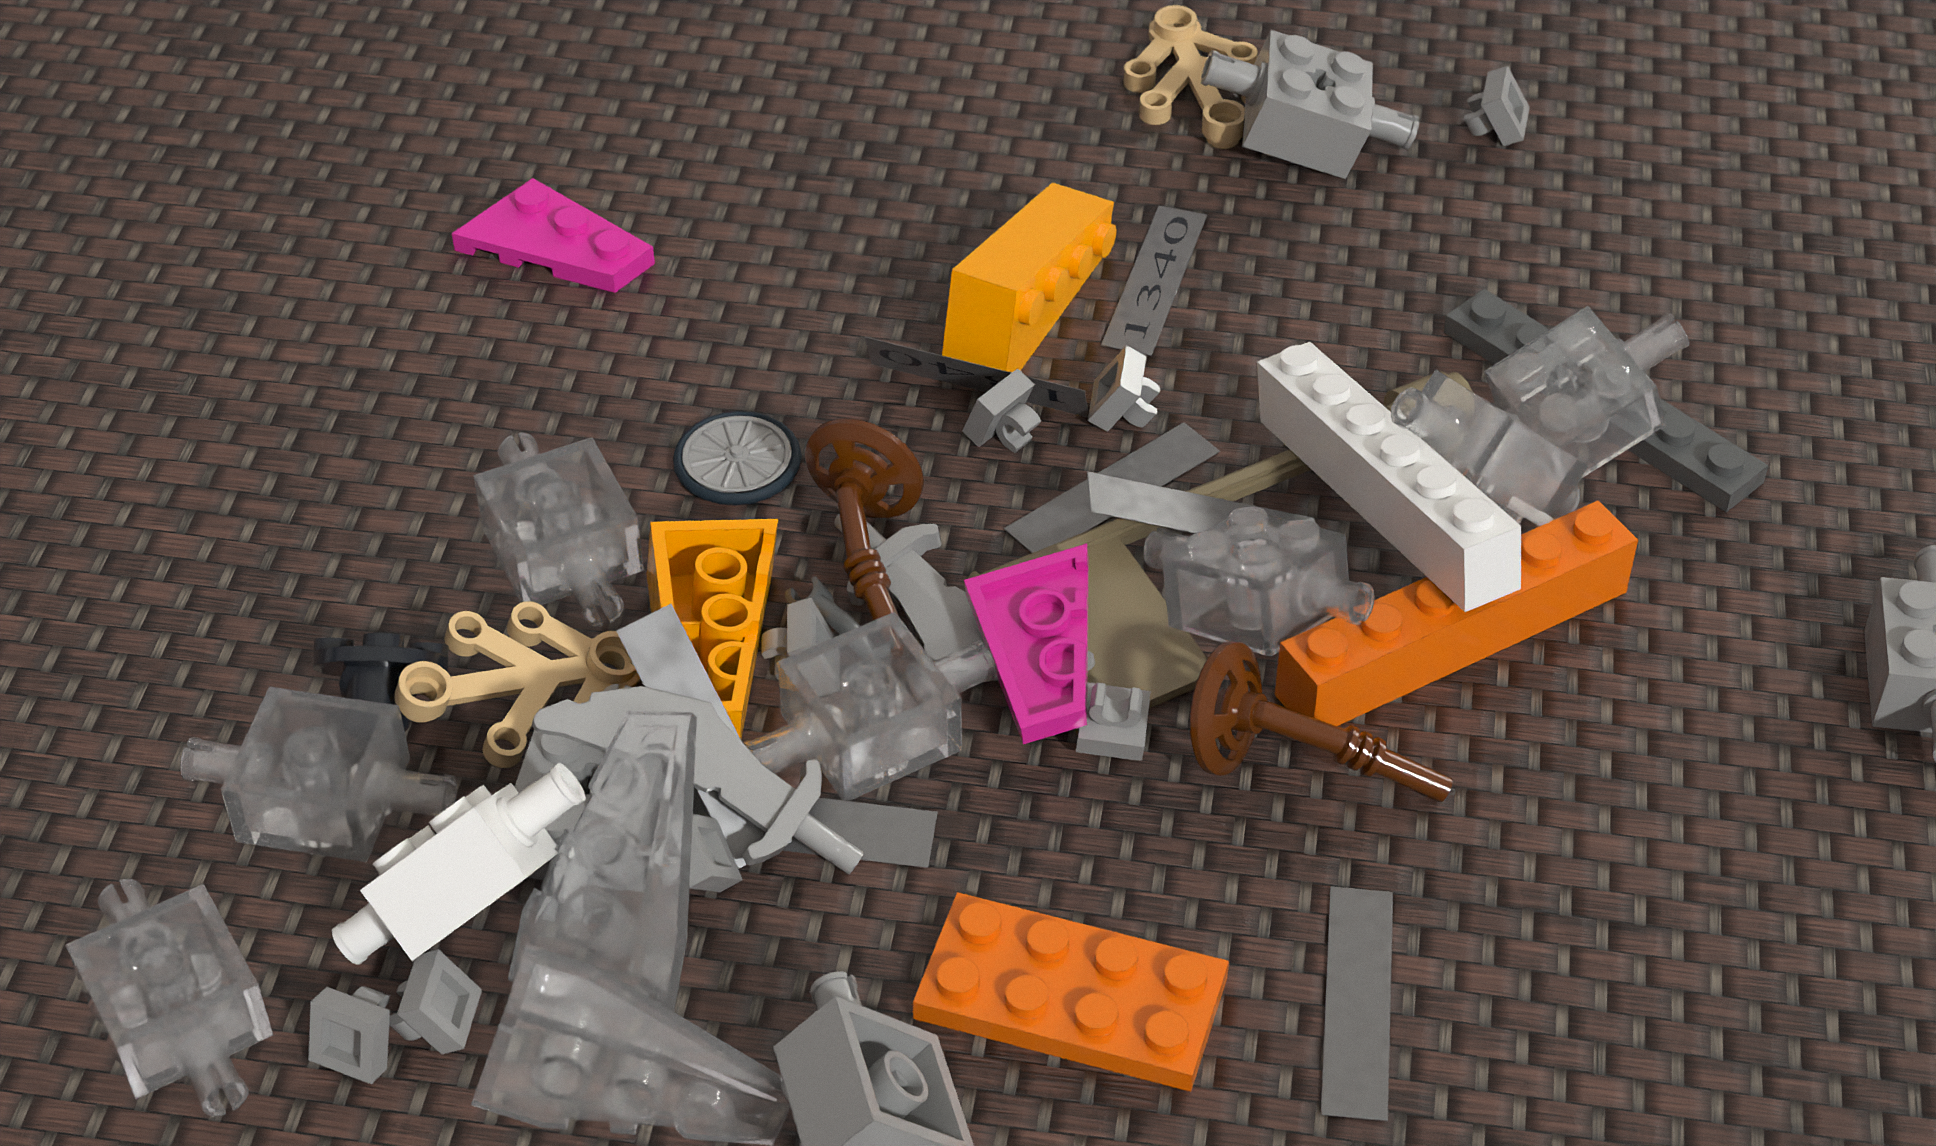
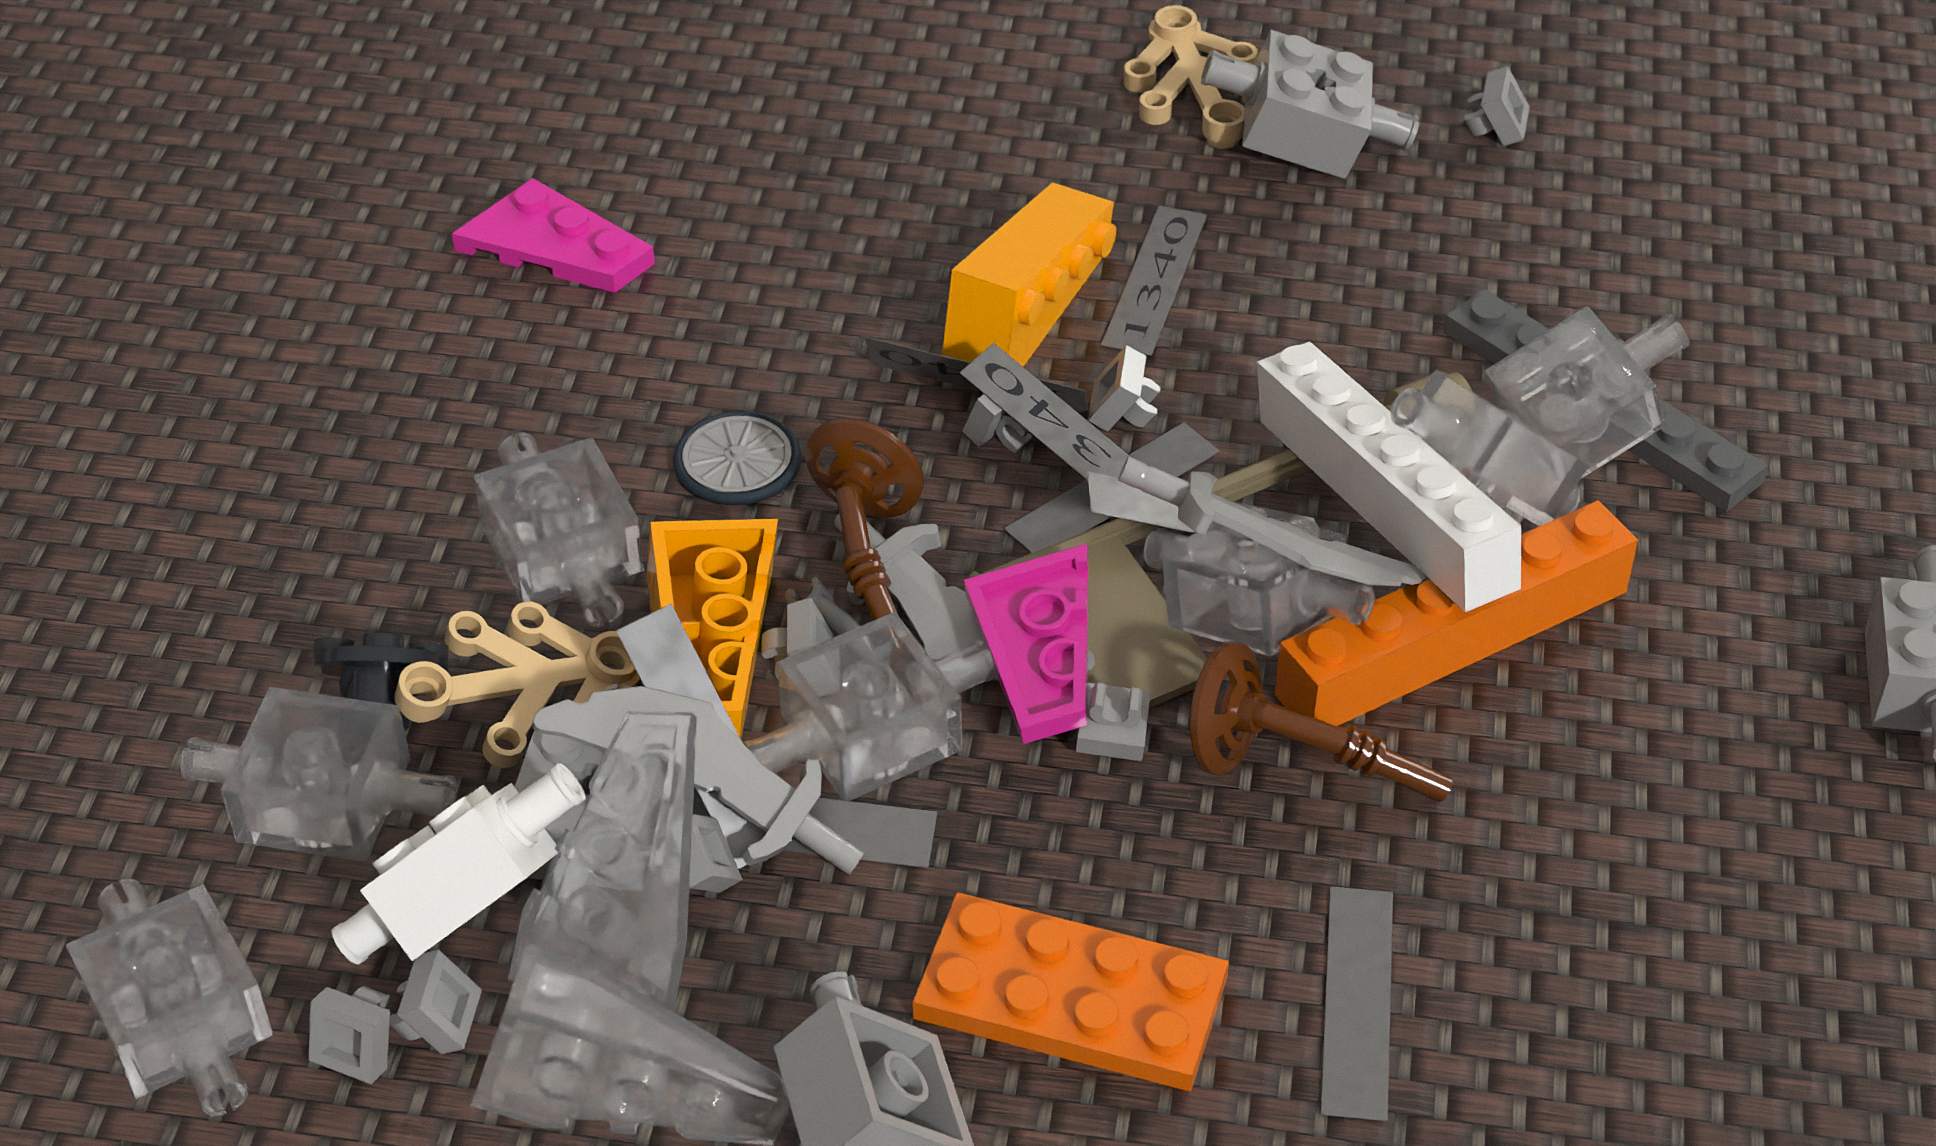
(1044, 413): none -> flat silver sticker
(1200, 507): none -> light grey sword

